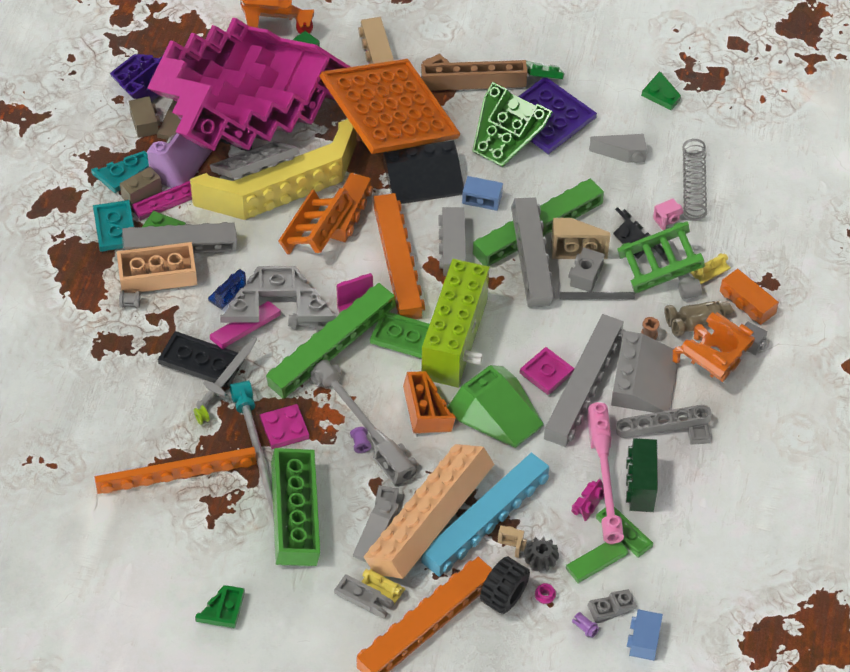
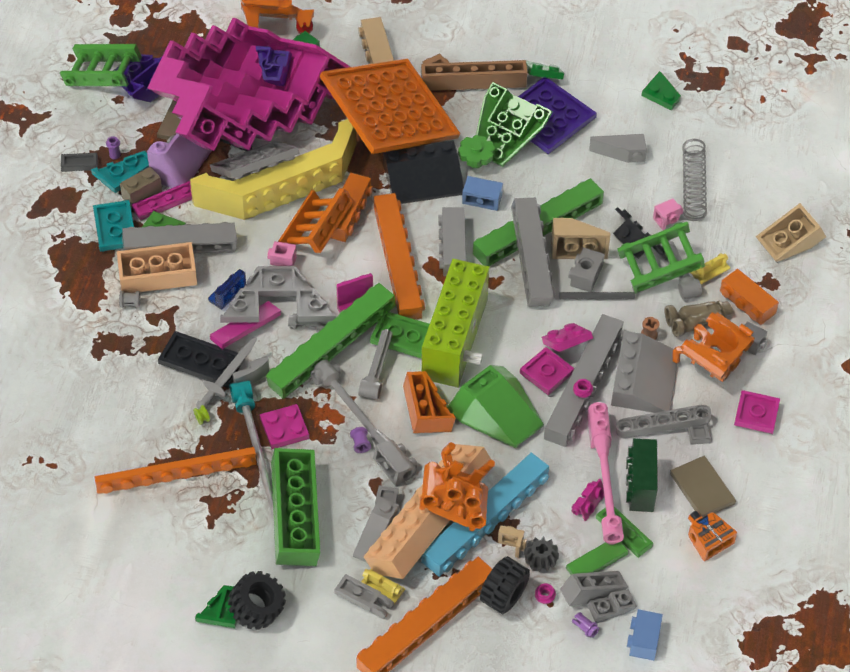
(79, 162): none -> dark grey tile
(101, 53): none -> bright green fence
(113, 145): none -> medium lavender pin
(144, 116): dark tan brick -> none
(257, 370): none -> light grey slope
(267, 590): none -> black tyre
(274, 64): none -> dark purple slope
(282, 254): none -> bright pink brick
(371, 385): none -> light grey axle
(455, 493): none -> orange piece
(476, 151): none -> bright green plant
(567, 337): none -> dark pink plate
(583, 384): none -> dark pink plate
(584, 587): none -> light grey slope
(702, 486): none -> dark tan tile
(710, 534): none -> orange torso
(757, 411): none -> dark pink plate
(791, 234): none -> tan slope

